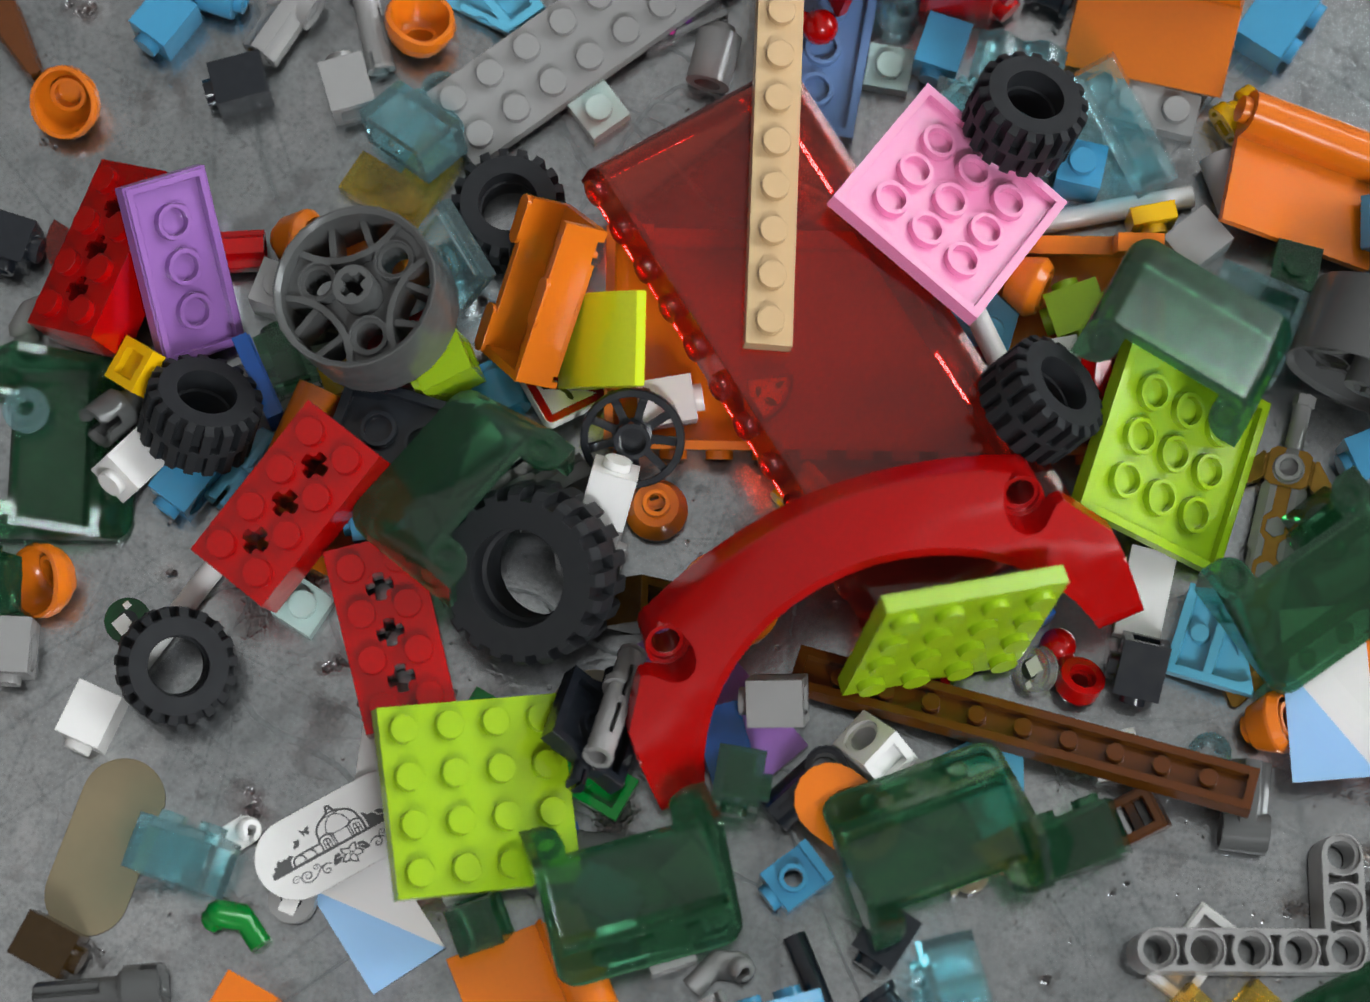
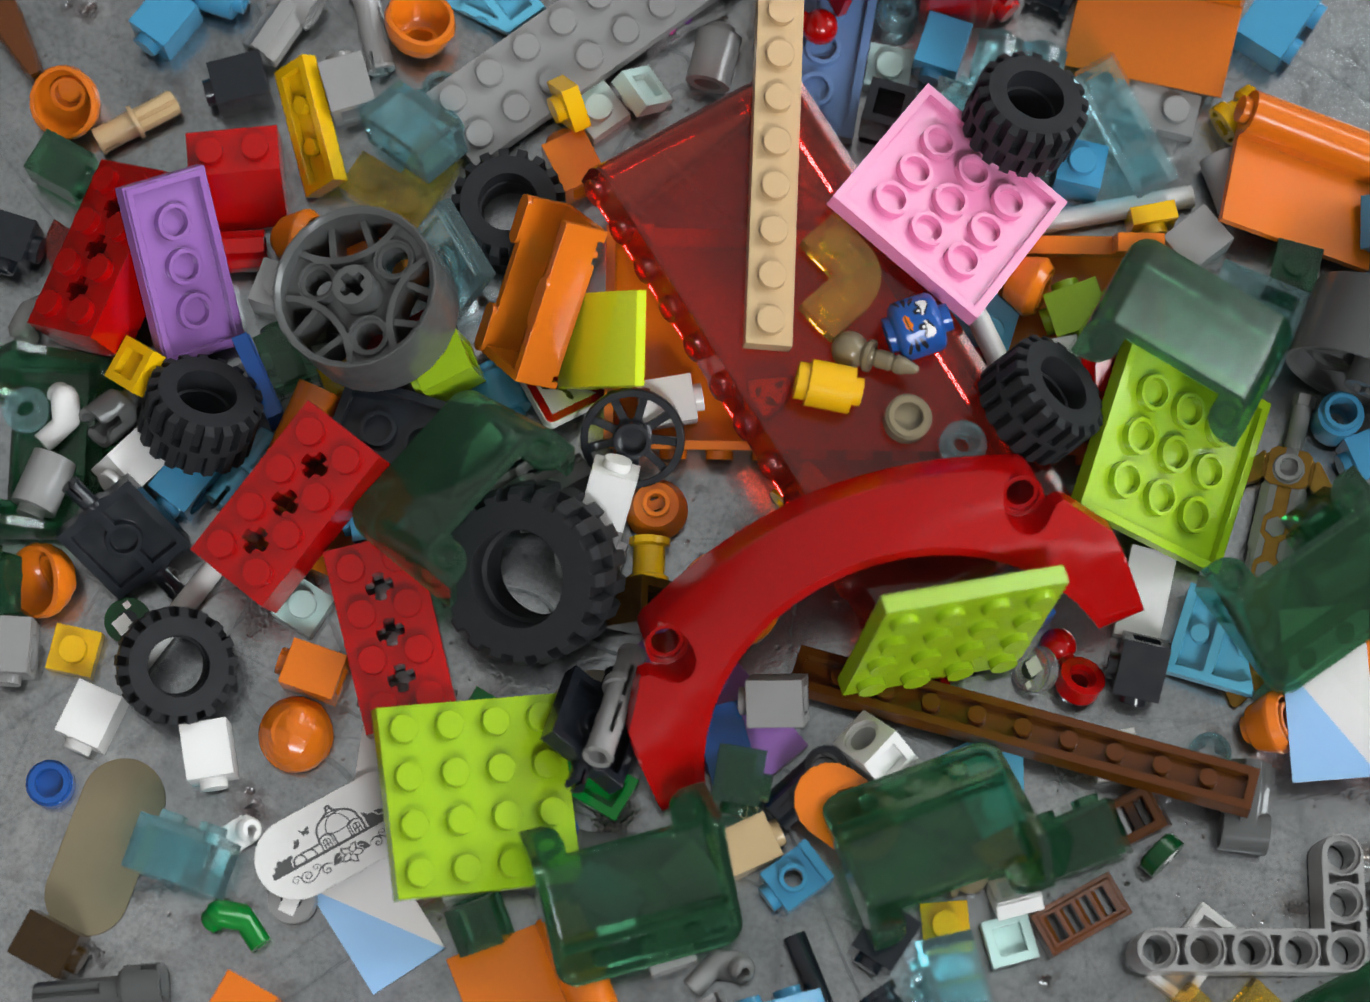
(41, 484): none -> light grey brick
(50, 784): none -> blue tile
(61, 166): none -> clear green brick
(64, 412): none -> white arm
(75, 651): none -> yellow plate
(123, 537): none -> black plate
(136, 121): none -> tan axle
(209, 754): none -> white brick
(243, 175): none -> red slope
(296, 734): none -> orange piece
(310, 126): none -> yellow plate
(312, 671): none -> orange brick
(567, 104): none -> yellow plate
(571, 158): none -> orange brick
(642, 91): none -> light aqua plate
(649, 555): none -> yellow bush
(754, 844): none -> tan brick
(828, 385): none -> yellow brick
(852, 275): none -> clear yellow plate
(853, 350): none -> dark tan bar
(883, 107): none -> black brick
(907, 419): none -> dark tan tile
(917, 326): none -> blue head
(943, 918): none -> yellow plate
(965, 430): none -> clear light blue plate
(1009, 903): none -> white tile
(1009, 941): none -> light aqua plate
(1046, 933): none -> reddish brown slope
(1161, 854): none -> dark green tile
(1342, 407): none -> dark azure brick

